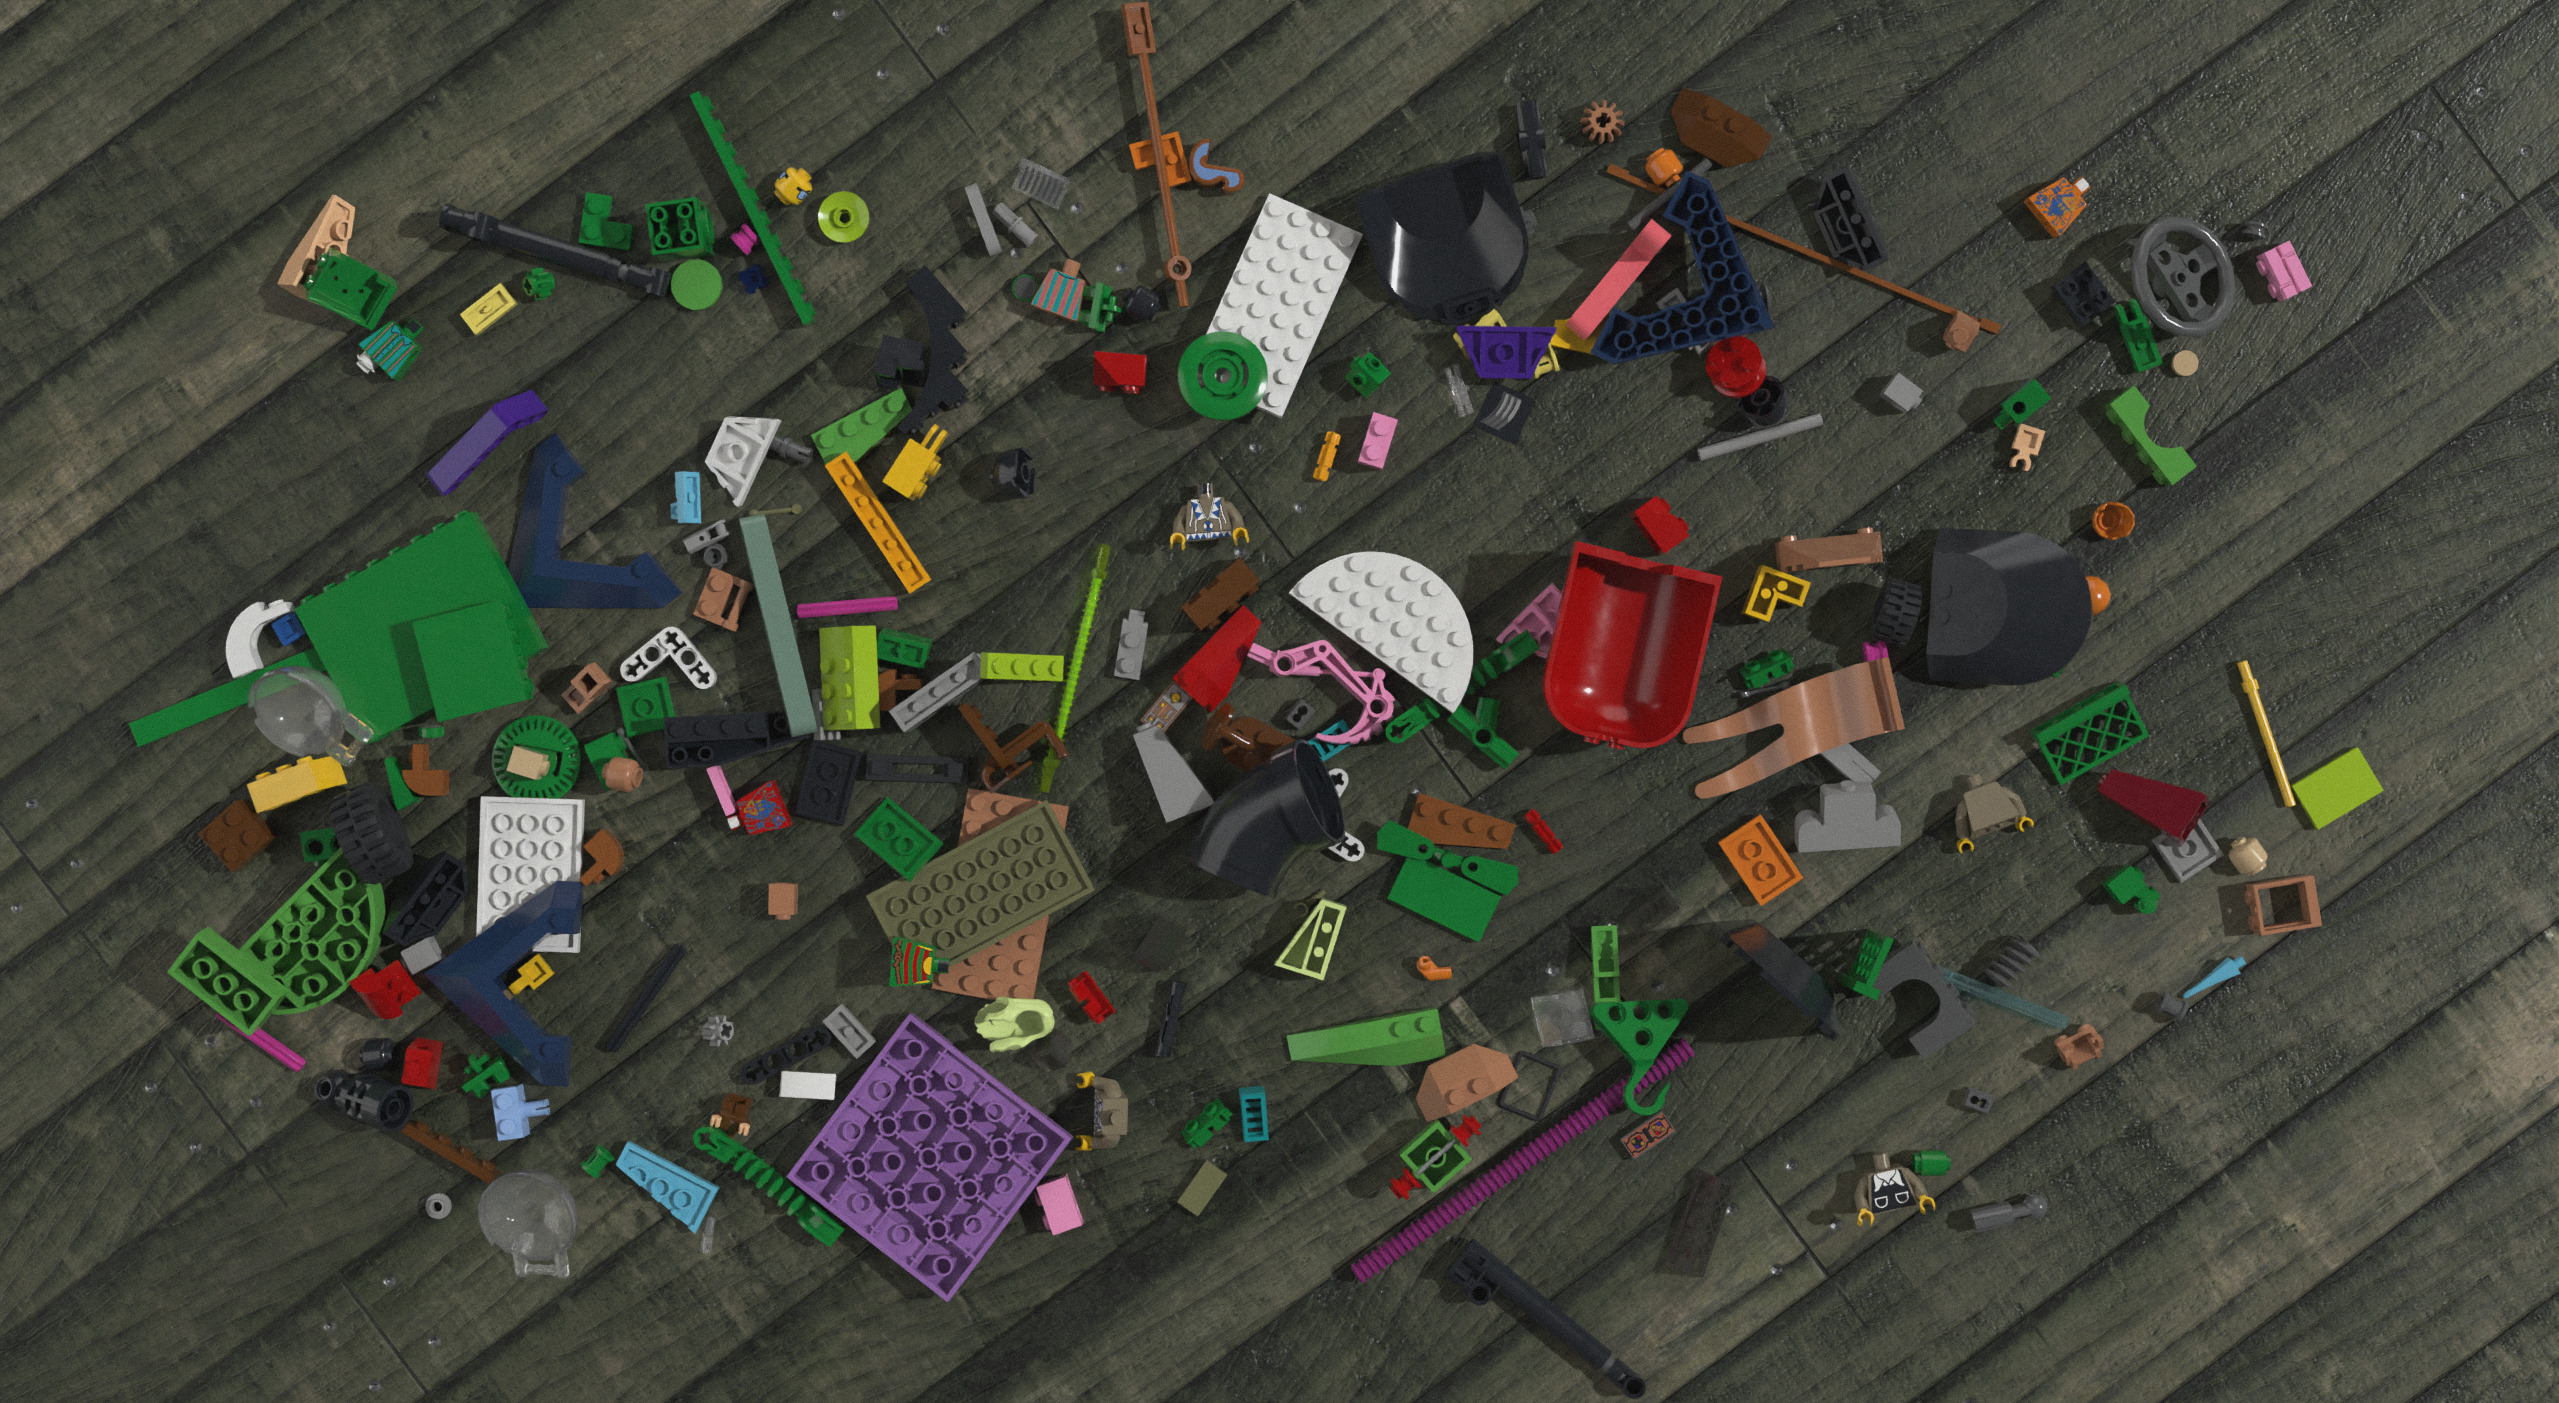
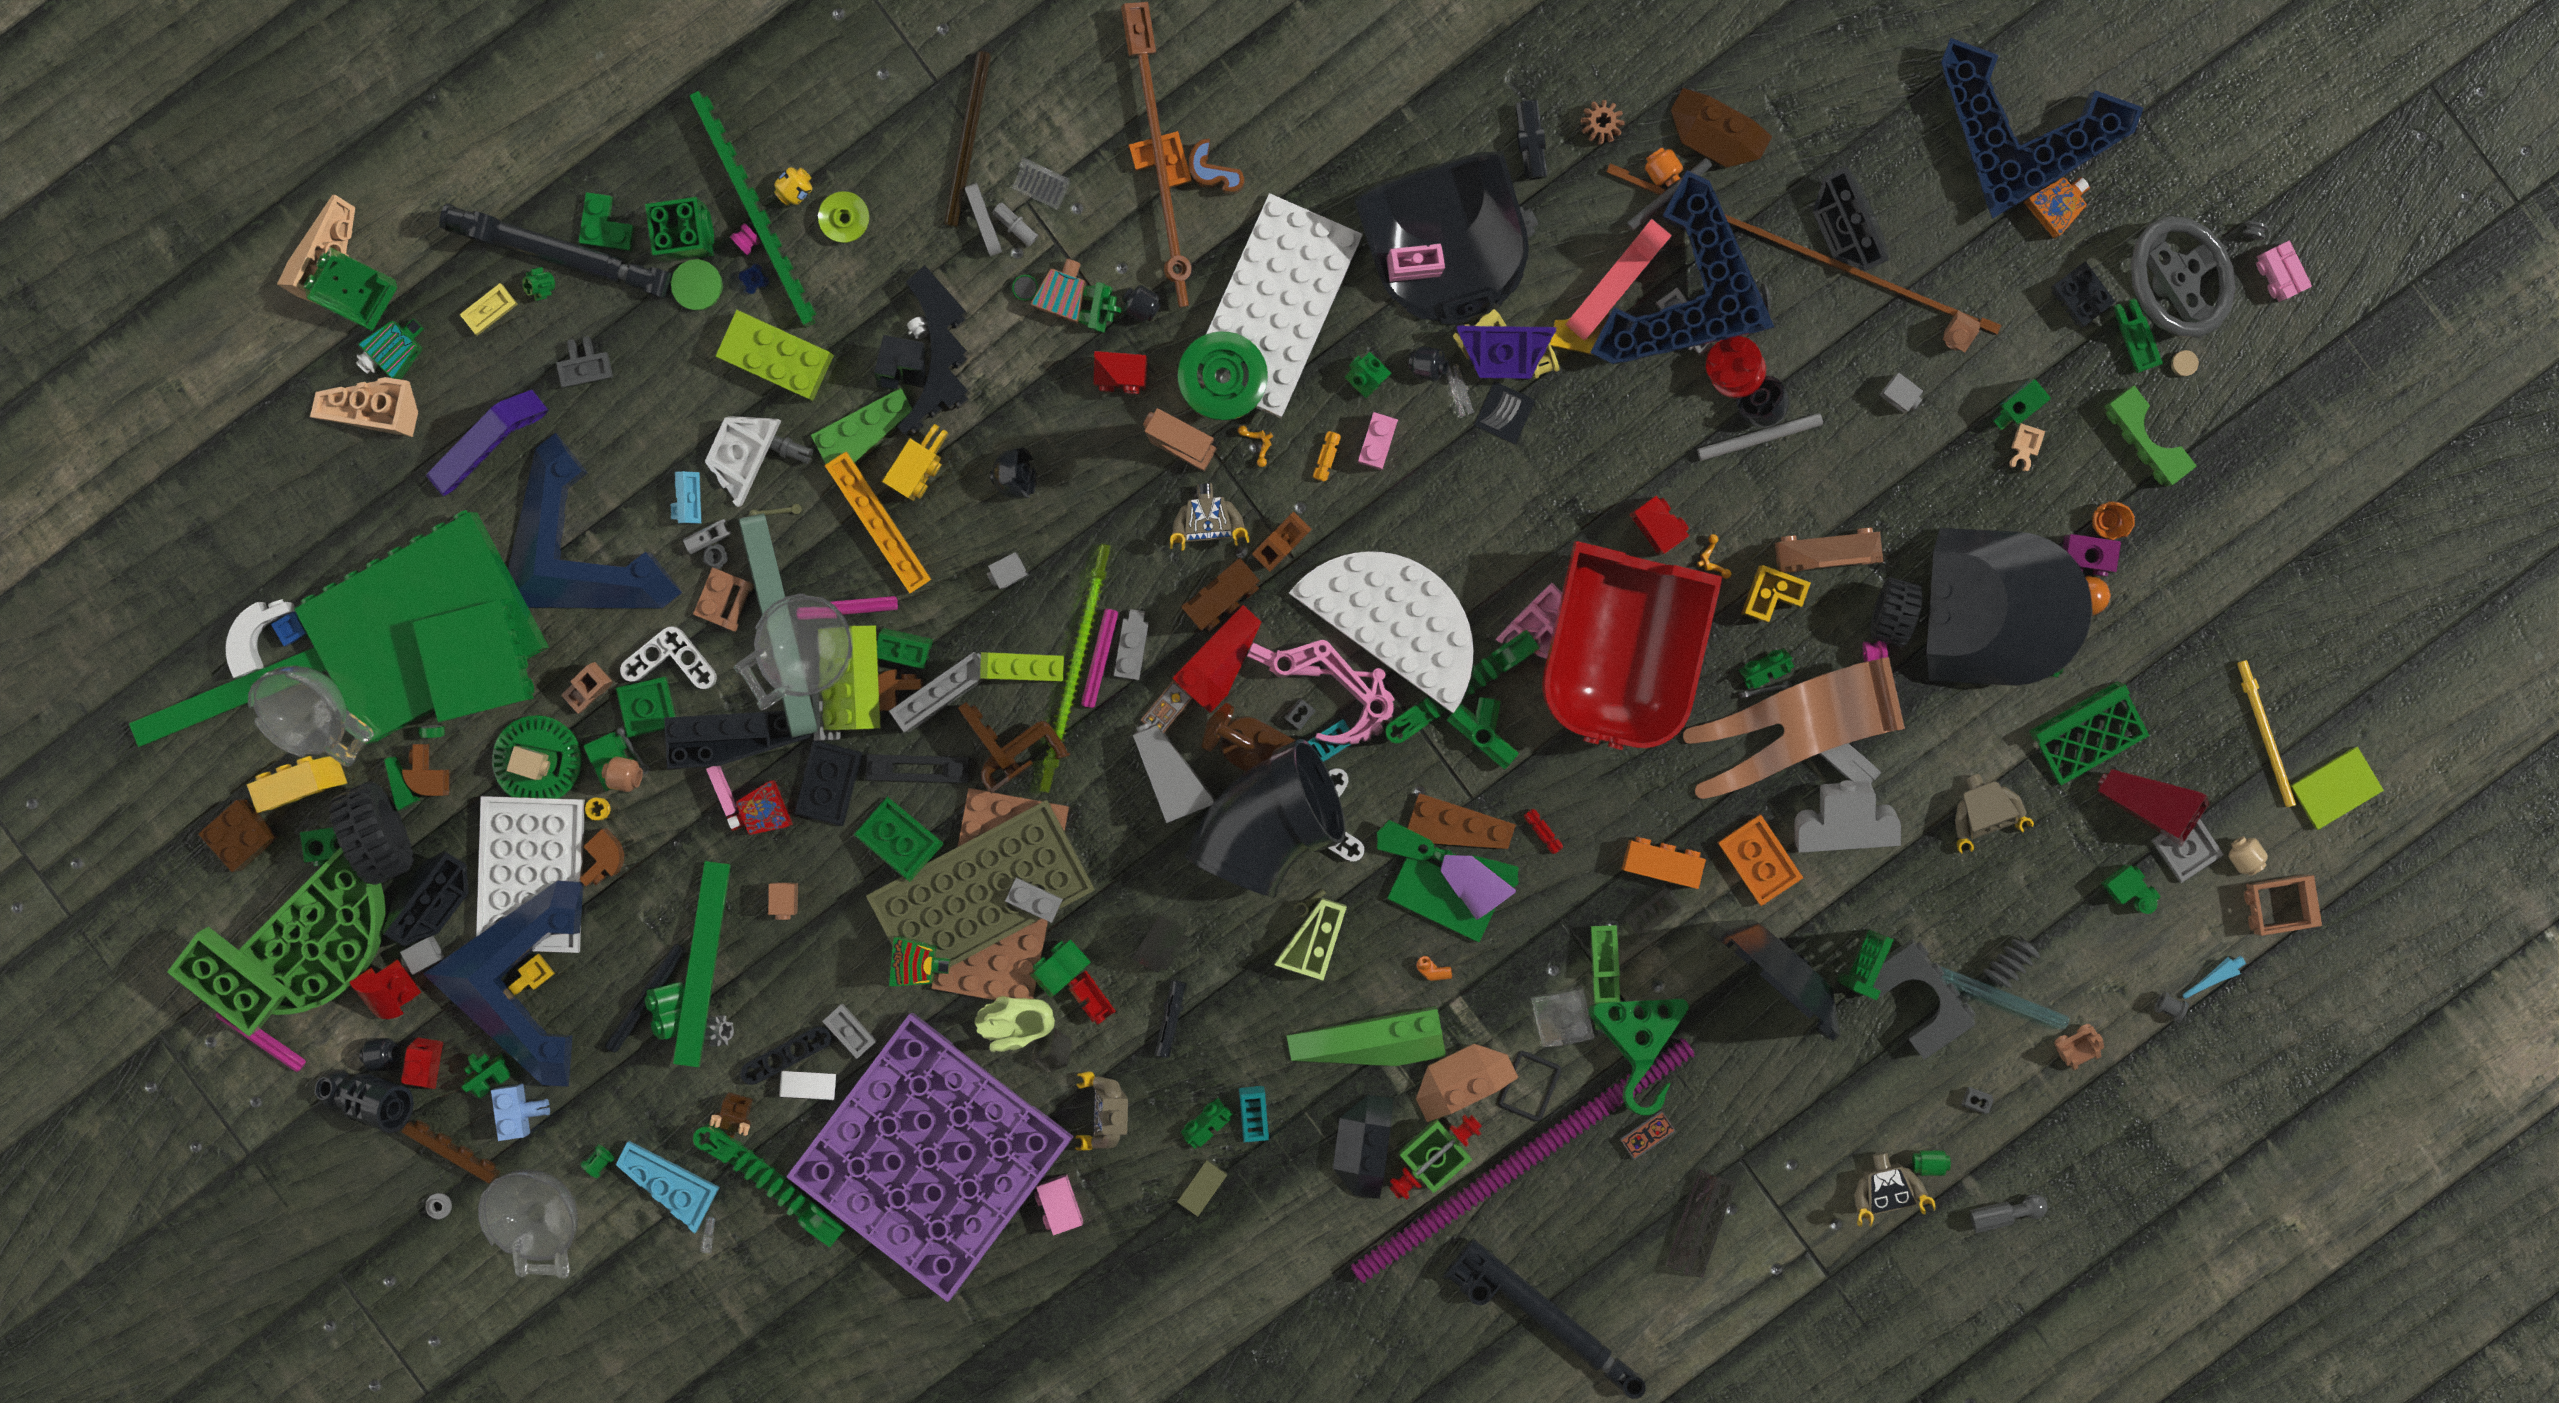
(375, 405): none -> light nougat wedge
(583, 369): none -> dark grey hinge
(604, 812): none -> yellow bush
(666, 1007): none -> green brick
(702, 964): none -> green tile
(774, 355): none -> lime brick
(799, 647): none -> clear windscreen
(918, 327): none -> white plate
(967, 138): none -> dark brown axle
(1007, 571): none -> light grey brick
(1034, 900): none -> light grey plate
(1059, 968): none -> green brick
(1099, 658): none -> dark pink axle
(1179, 439): none -> nougat arch
(1261, 462): none -> light orange piece
(1281, 541): none -> dark orange brick
(1364, 1145): none -> black wedge
(1415, 262): none -> bright pink brick
(1428, 363): none -> black head
(1475, 884): none -> medium lavender panel
(1664, 862): none -> orange brick
(1713, 539): none -> light orange piece
(2013, 171): none -> dark blue wedge
(2105, 553): none -> magenta brick

